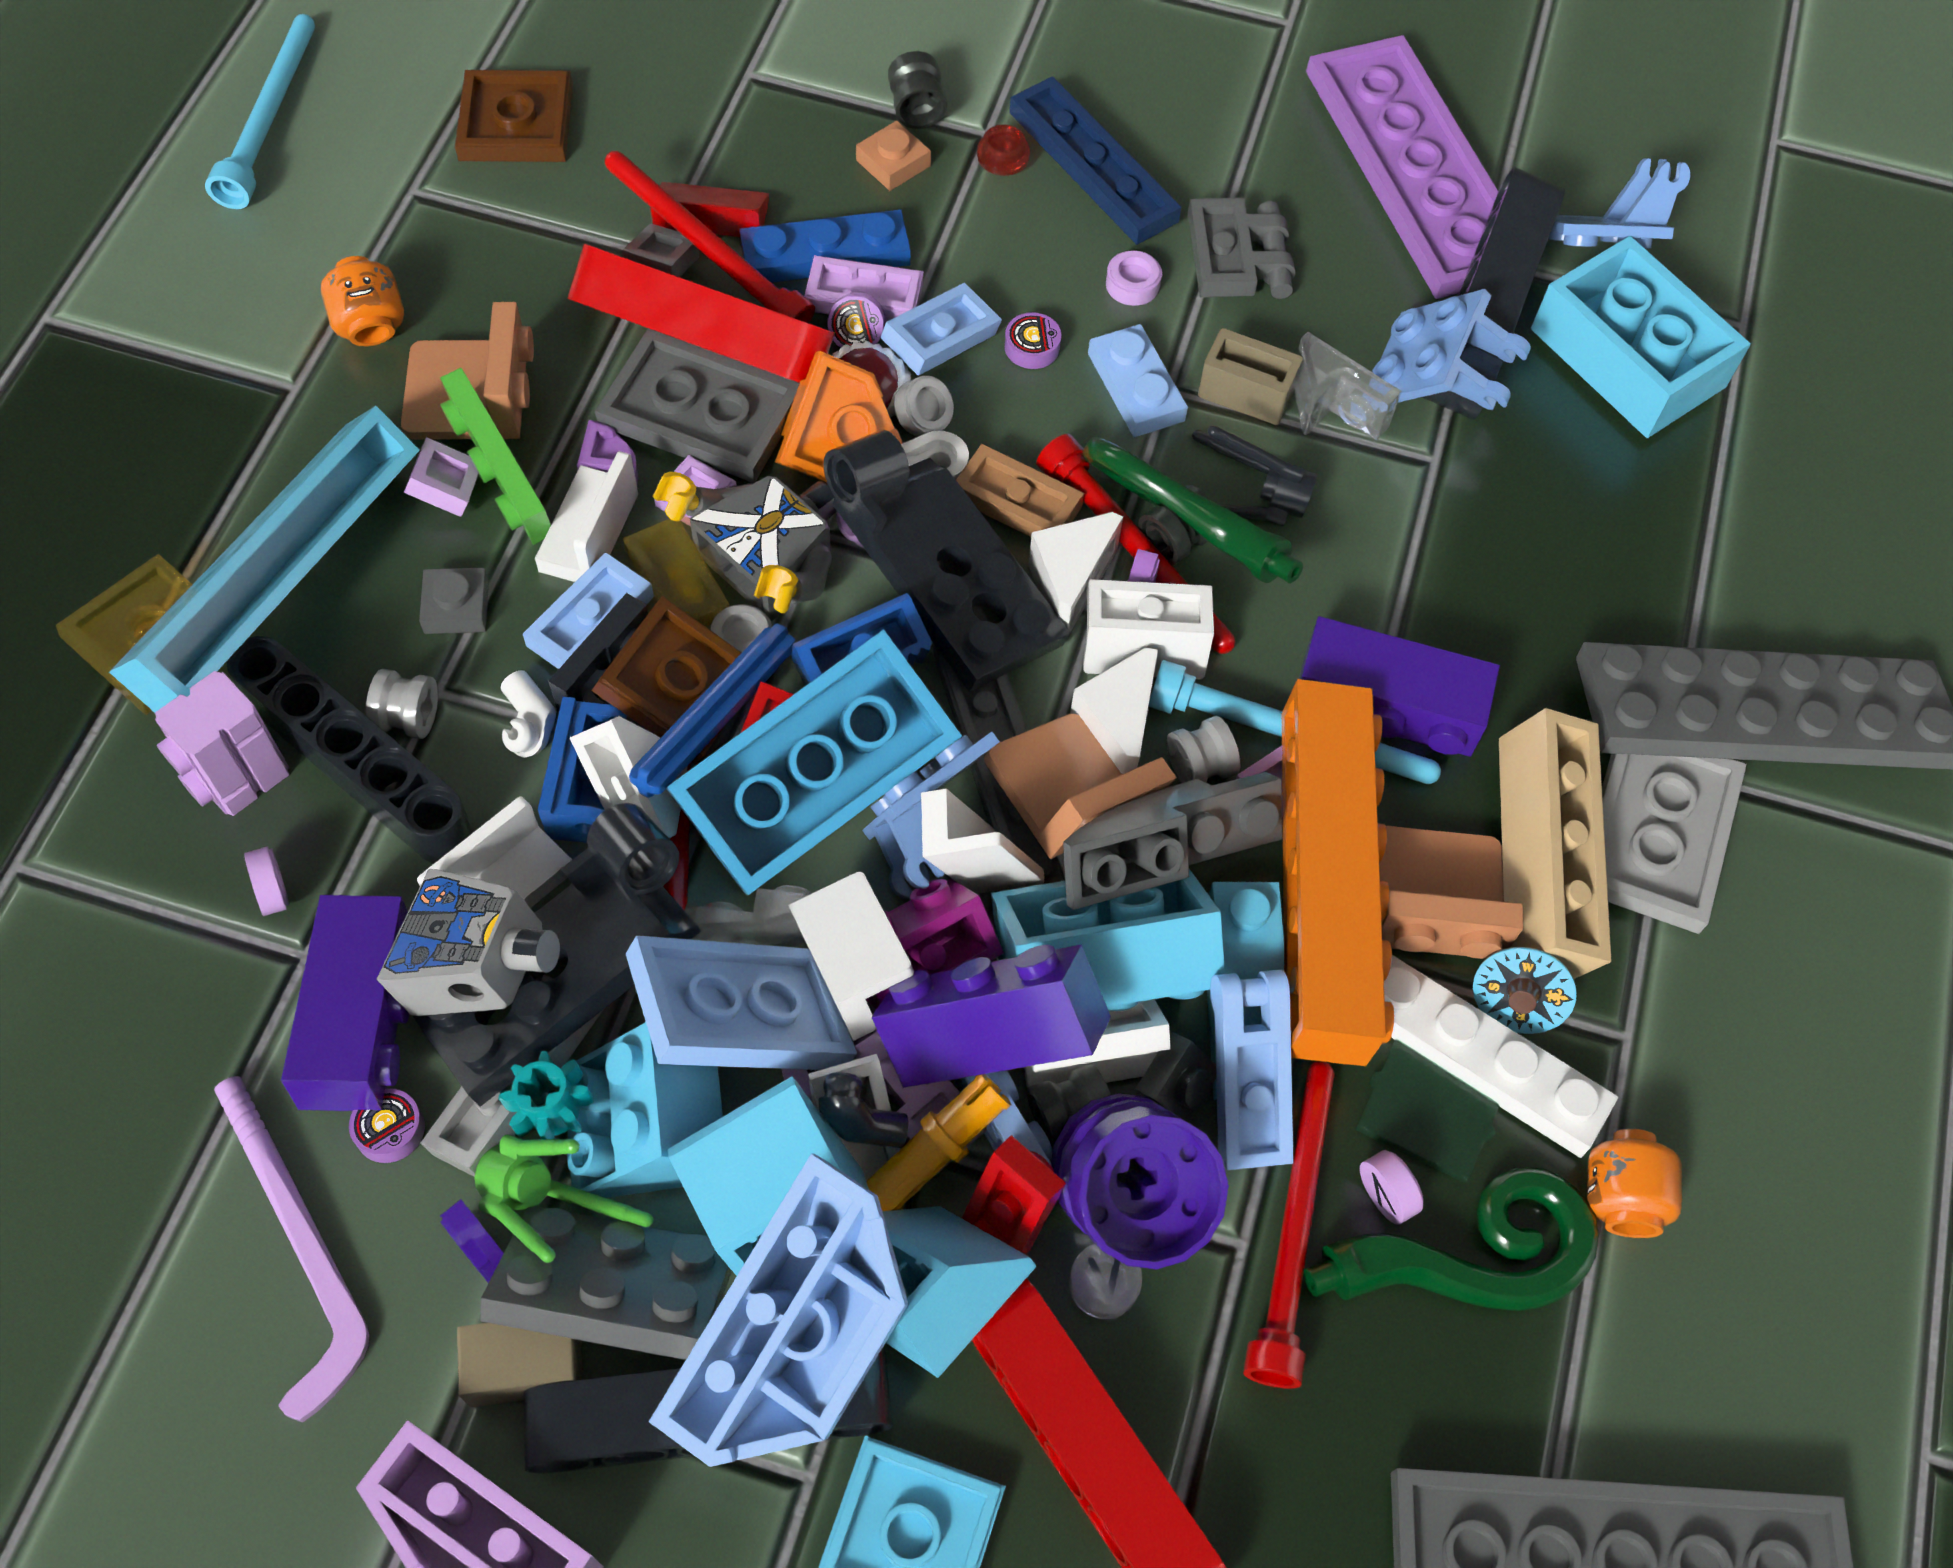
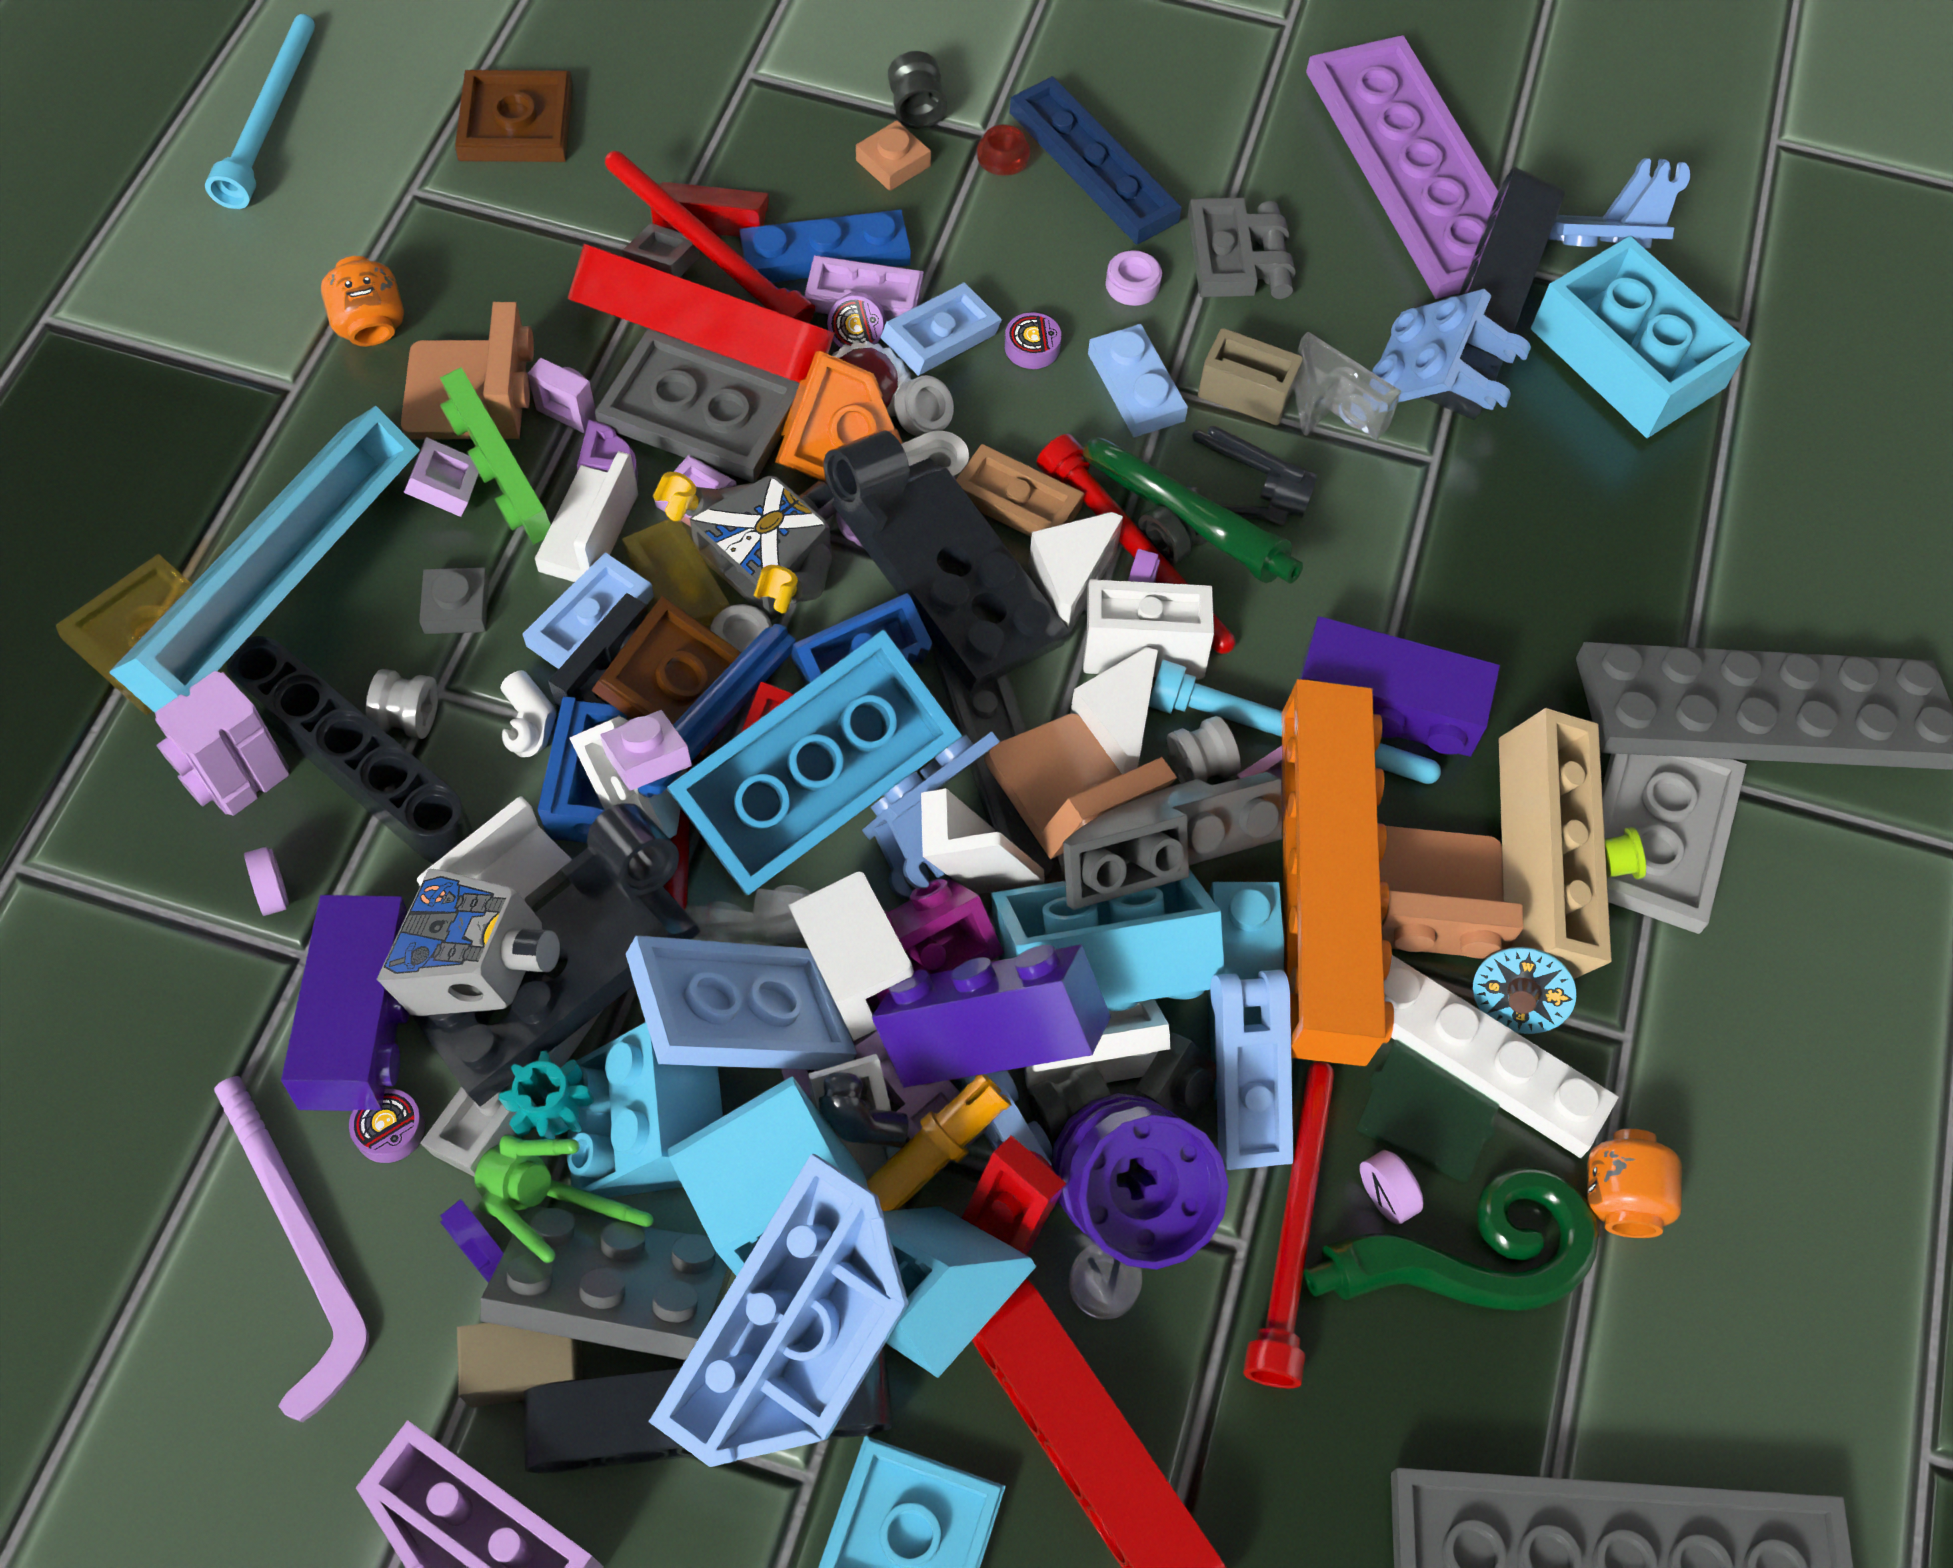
(562, 394): none -> lavender plate
(645, 749): none -> lavender plate
(1625, 855): none -> lime piece

